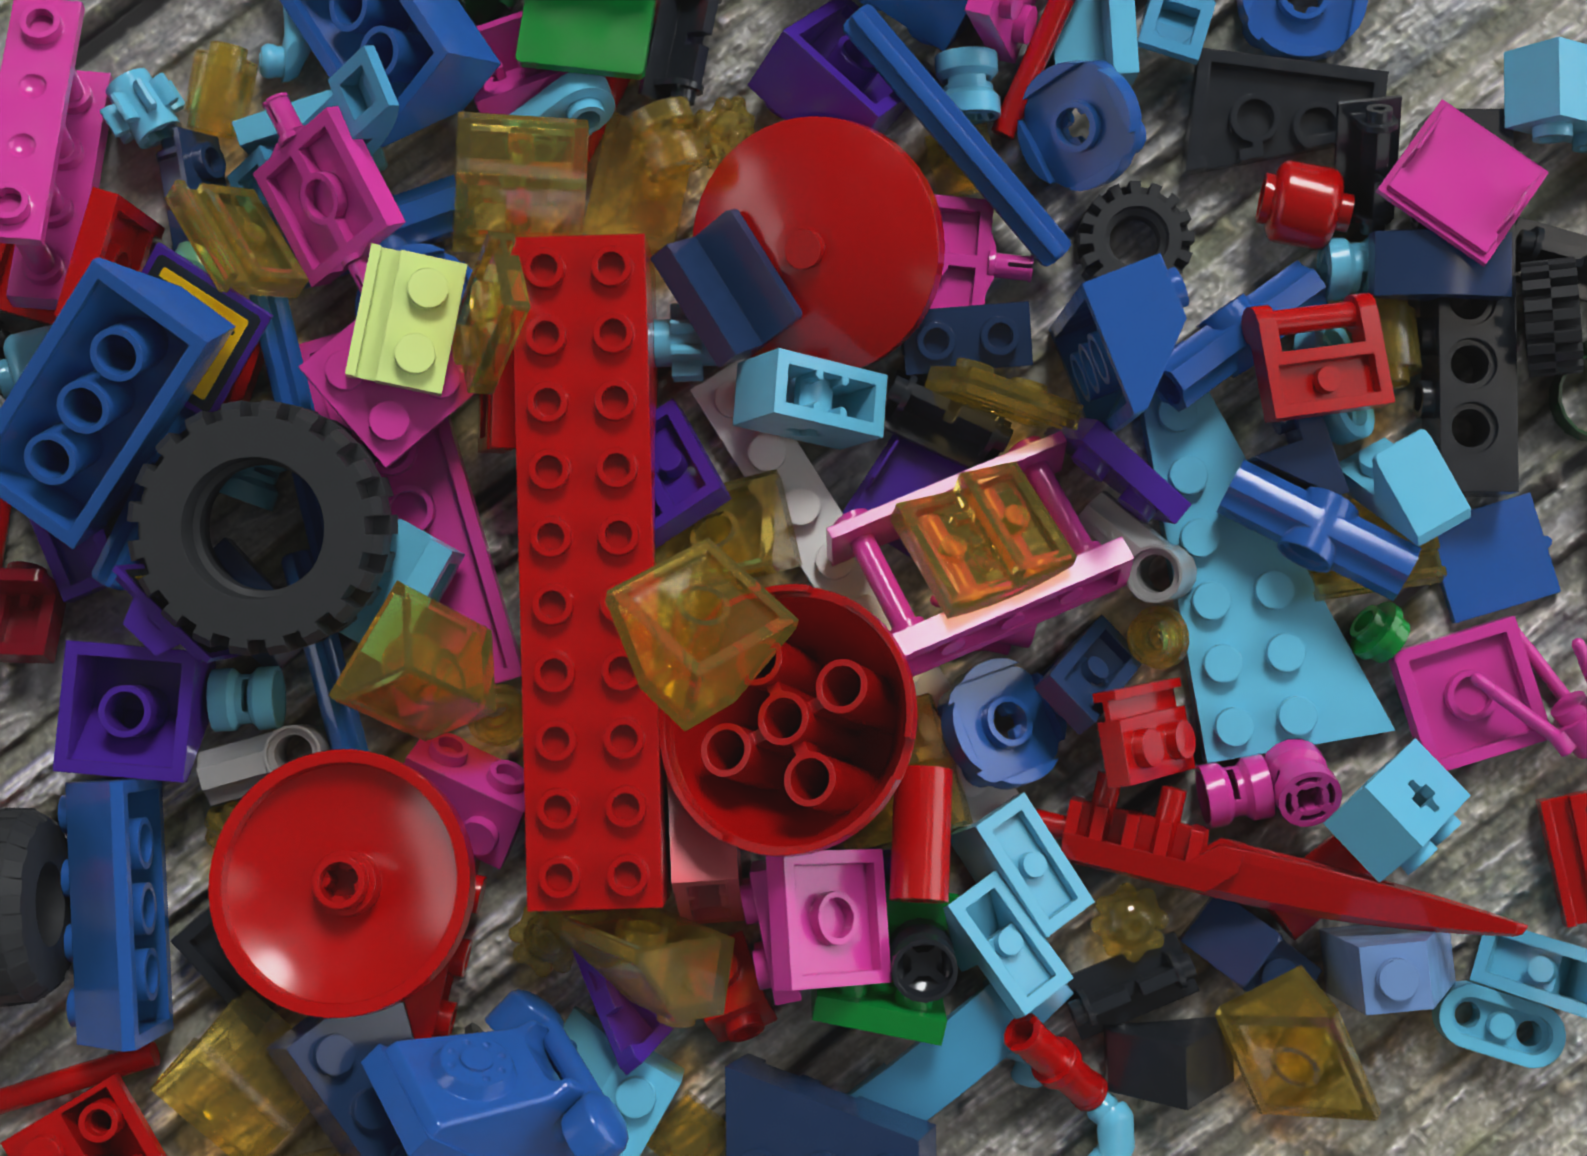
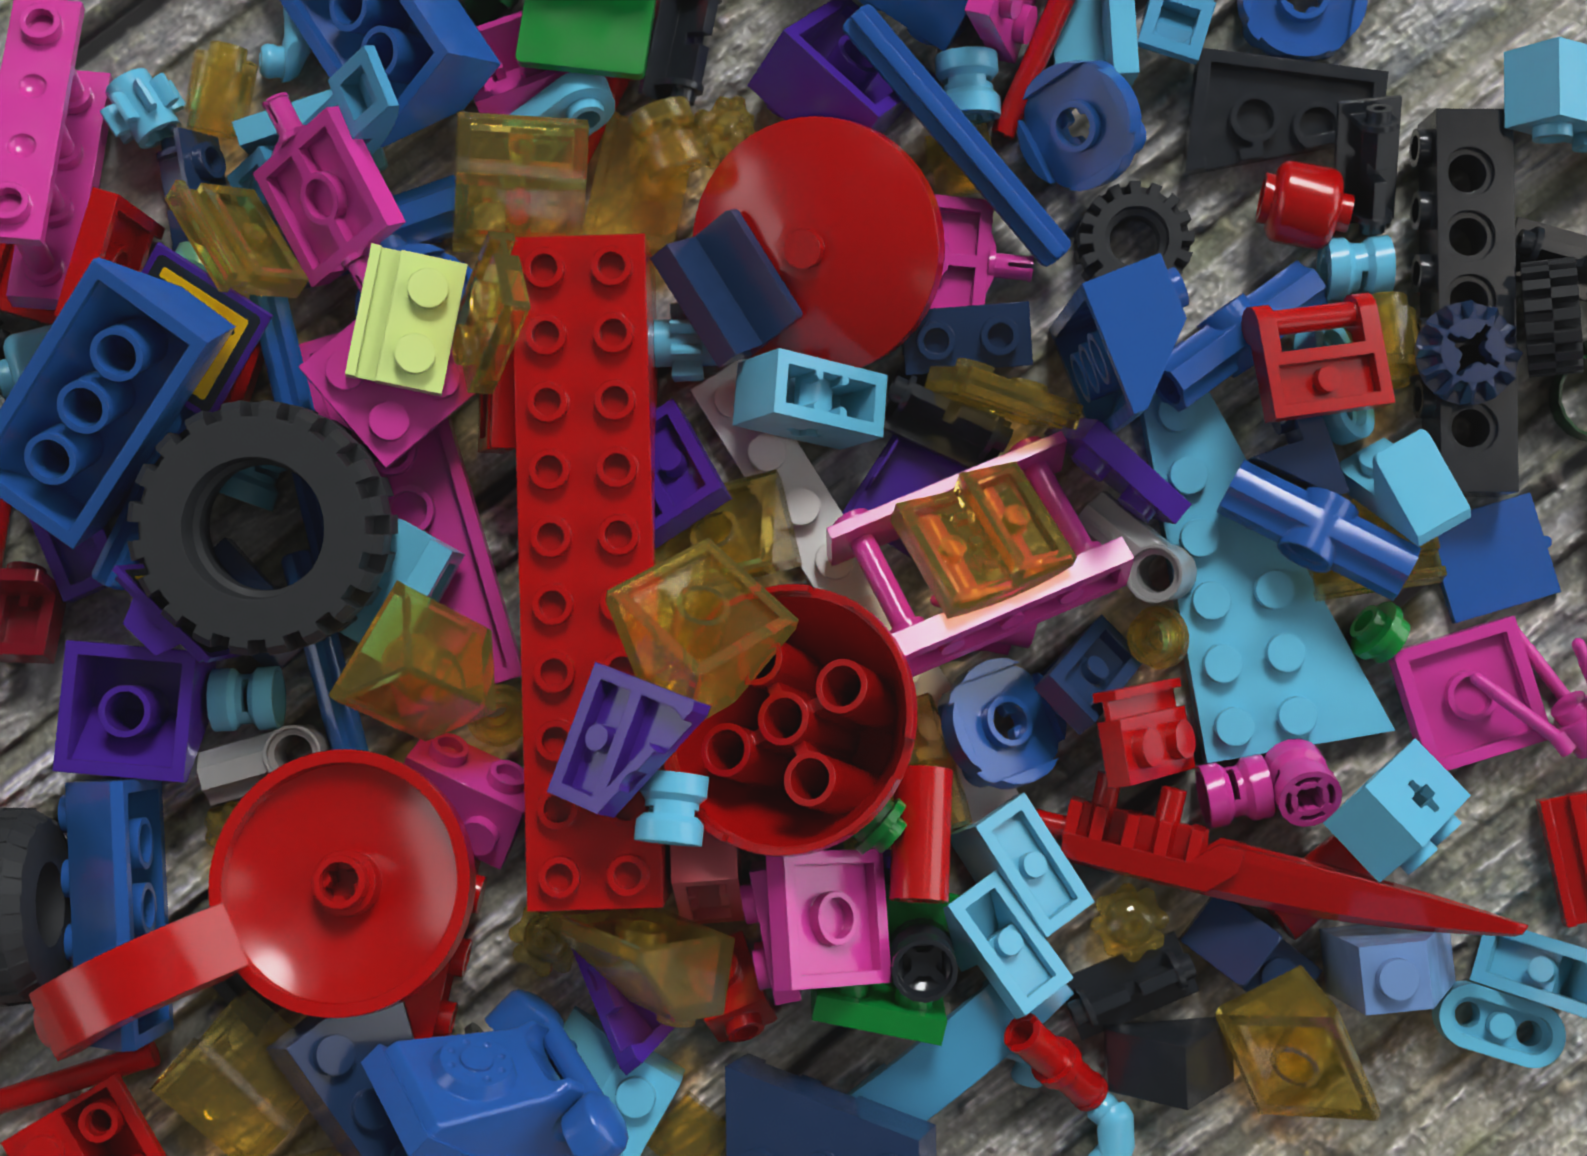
(136, 980): none -> red arch
(620, 739): none -> dark purple wing
(672, 805): none -> medium azure wheel
(882, 829): none -> green plate
(1426, 267): dark blue slope -> none
(1439, 358): none -> dark blue gear
(1462, 182): dark pink piece -> none

